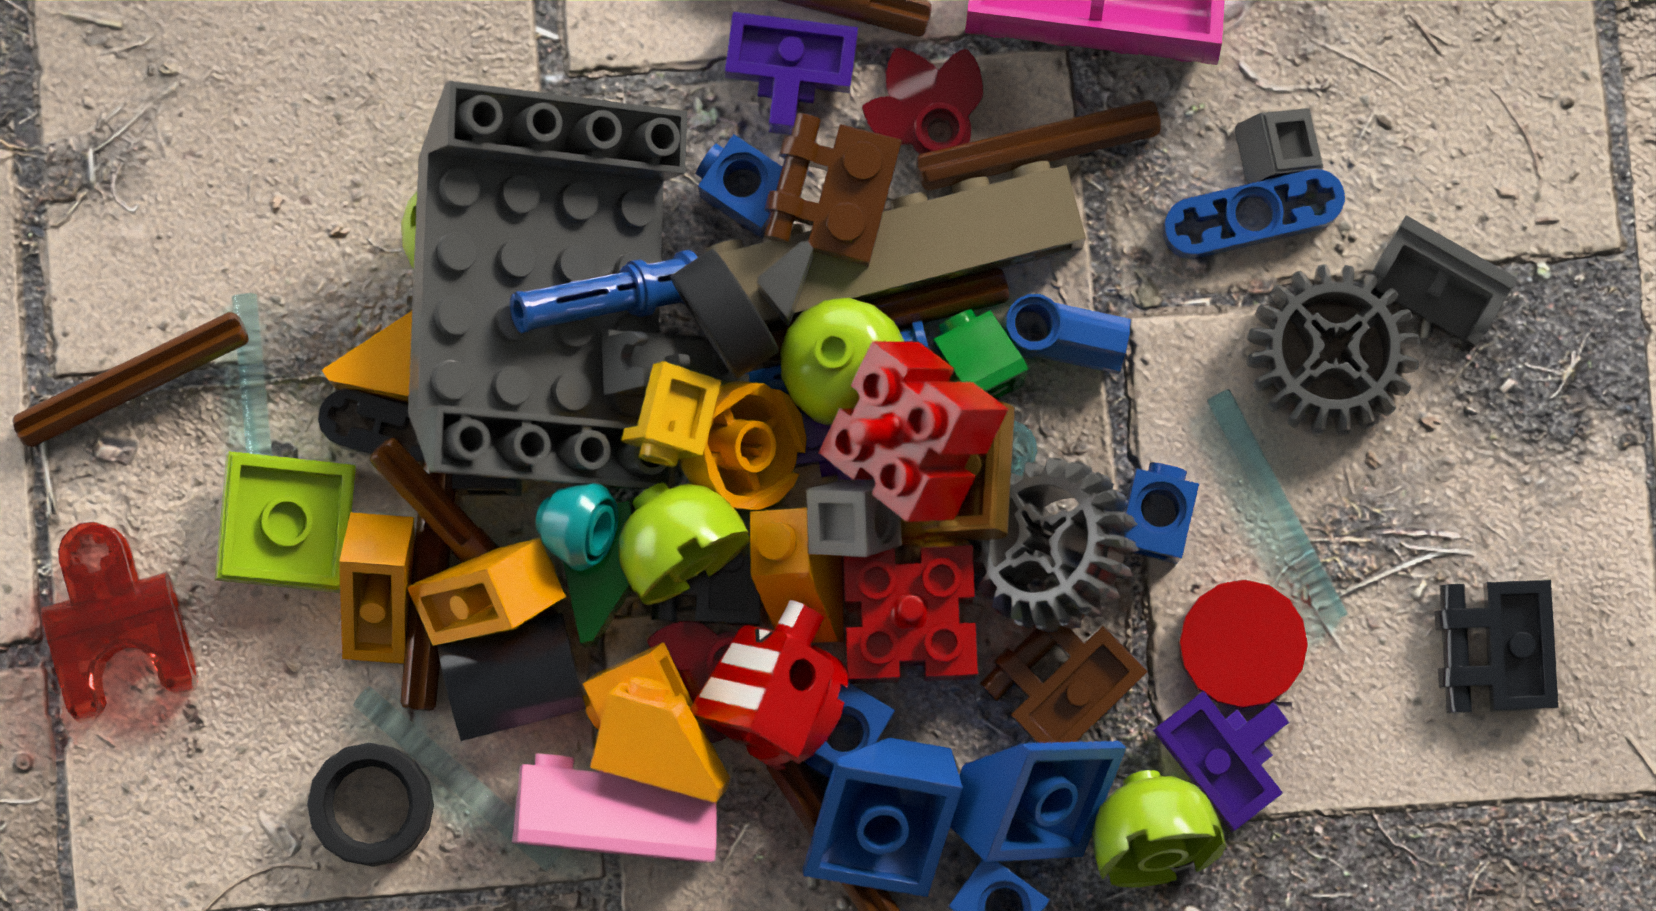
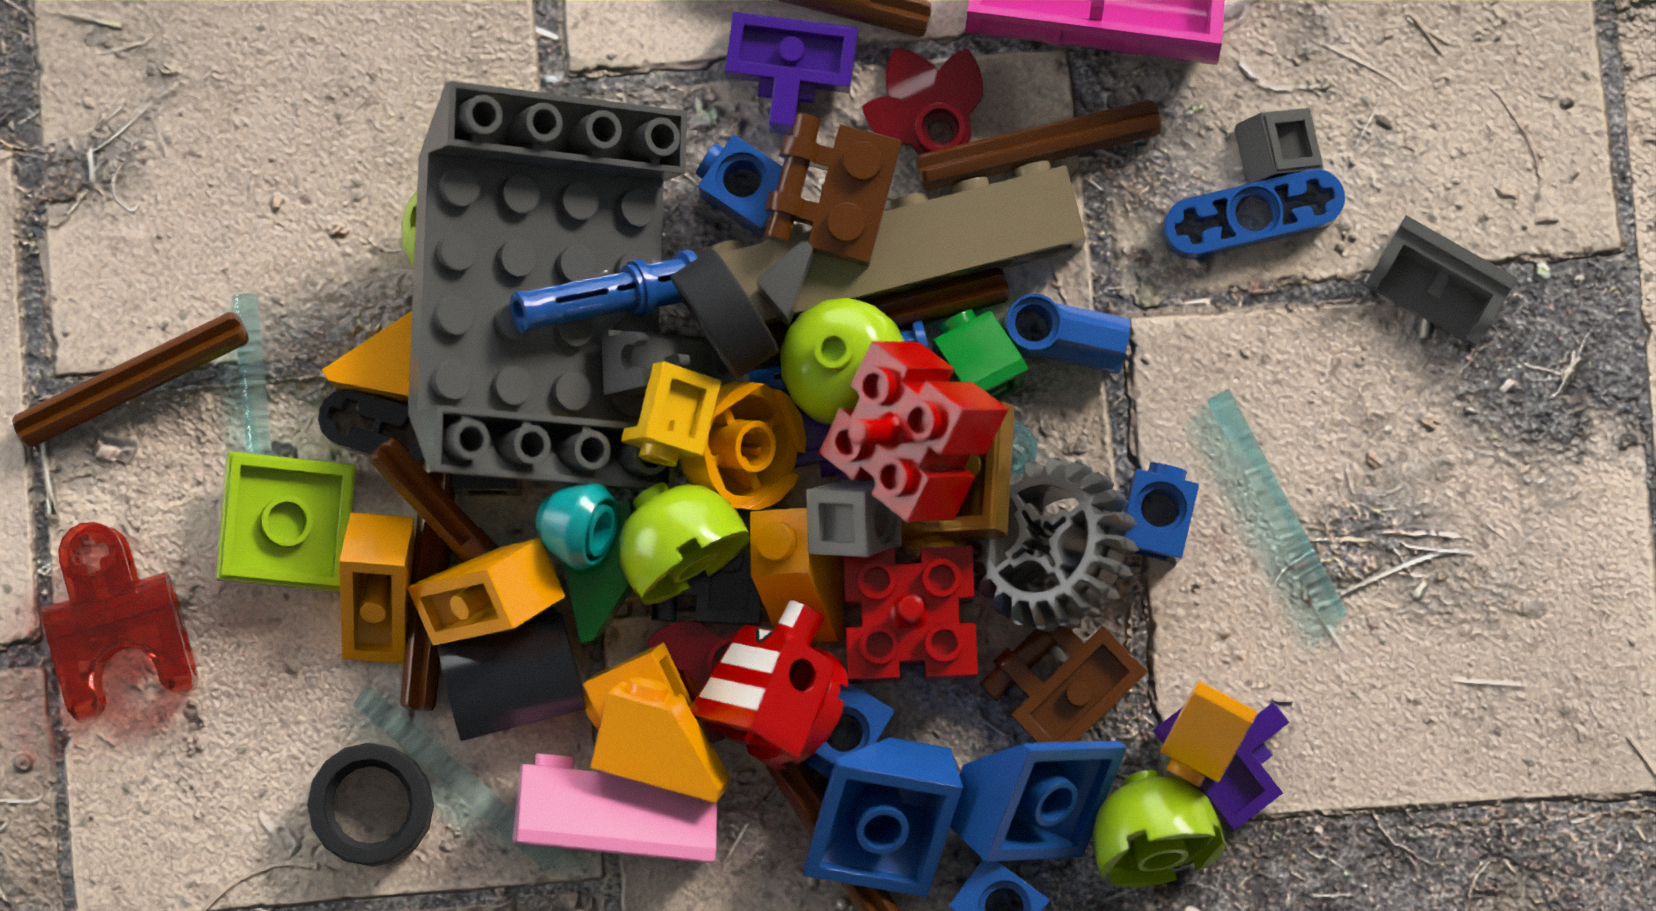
(1206, 734): none -> light orange slope
(1243, 643): red tile -> none
(1314, 327): dark grey gear -> none
(1518, 642): black plate -> none

